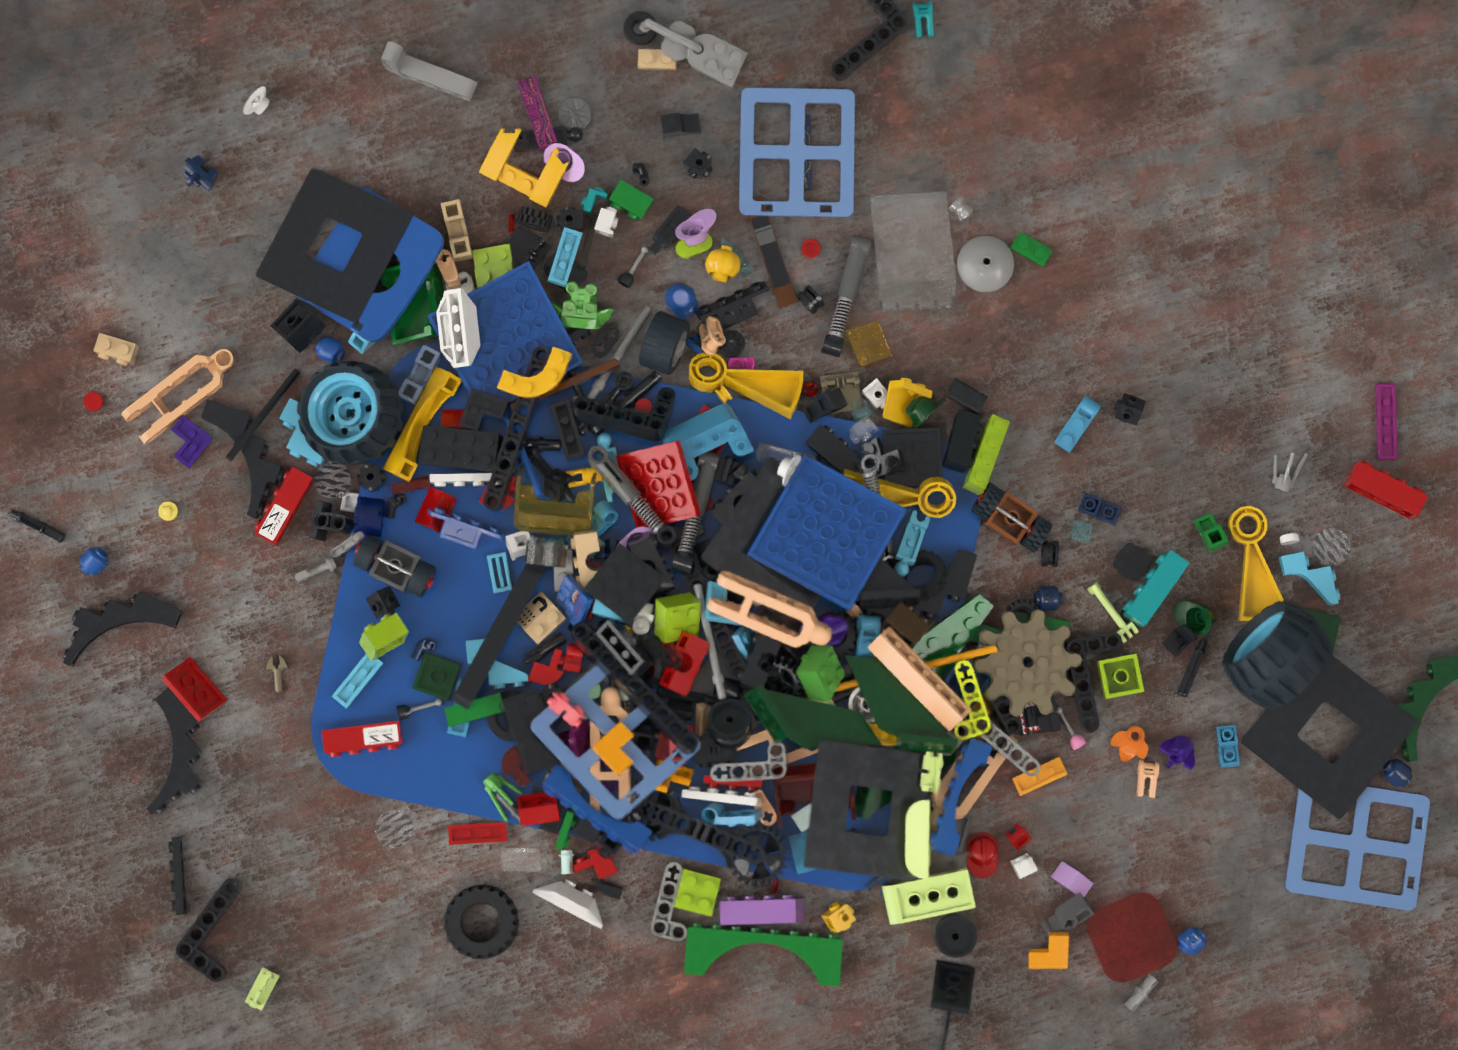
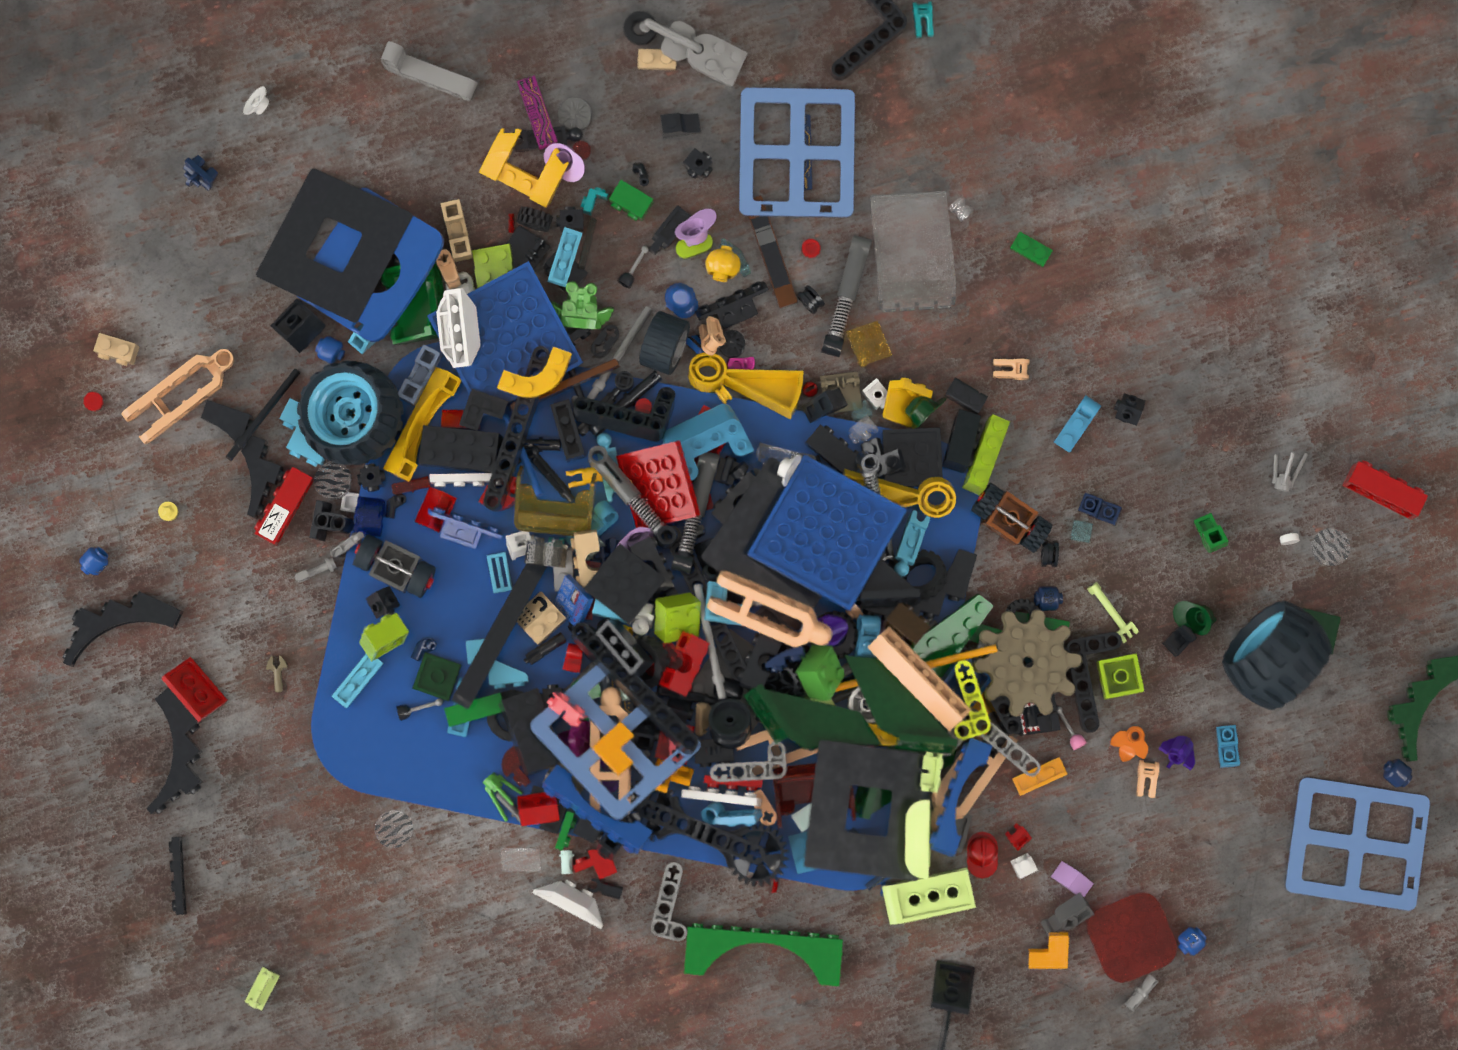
(39, 526): black piece -> none
(194, 944): black beam -> none
(195, 442): dark purple plate -> none
(362, 737): red brick -> none
(477, 833): red plate -> none
(481, 948): black tyre -> none
(547, 675): red brick -> none
(554, 484): black bracket -> none
(582, 149): none -> clear red tile
(606, 222): white brick -> none
(697, 892): lime brick -> none
(743, 639): dark azure plate -> none
(762, 911): medium lavender wedge -> none
(779, 662): none -> dark blue slope
(839, 917): yellow brick -> none
(943, 936): black wheel -> none
(981, 276): light grey dish -> none
(1015, 364): none -> light nougat piece
(1131, 562): black piece -> none
(1155, 589): teal piece -> none
(1192, 669): black piece -> none
(1257, 582): yellow piece -> none
(1319, 579): medium azure arch -> none
(1338, 783): black piece -> none
(1386, 421): magenta tile -> none

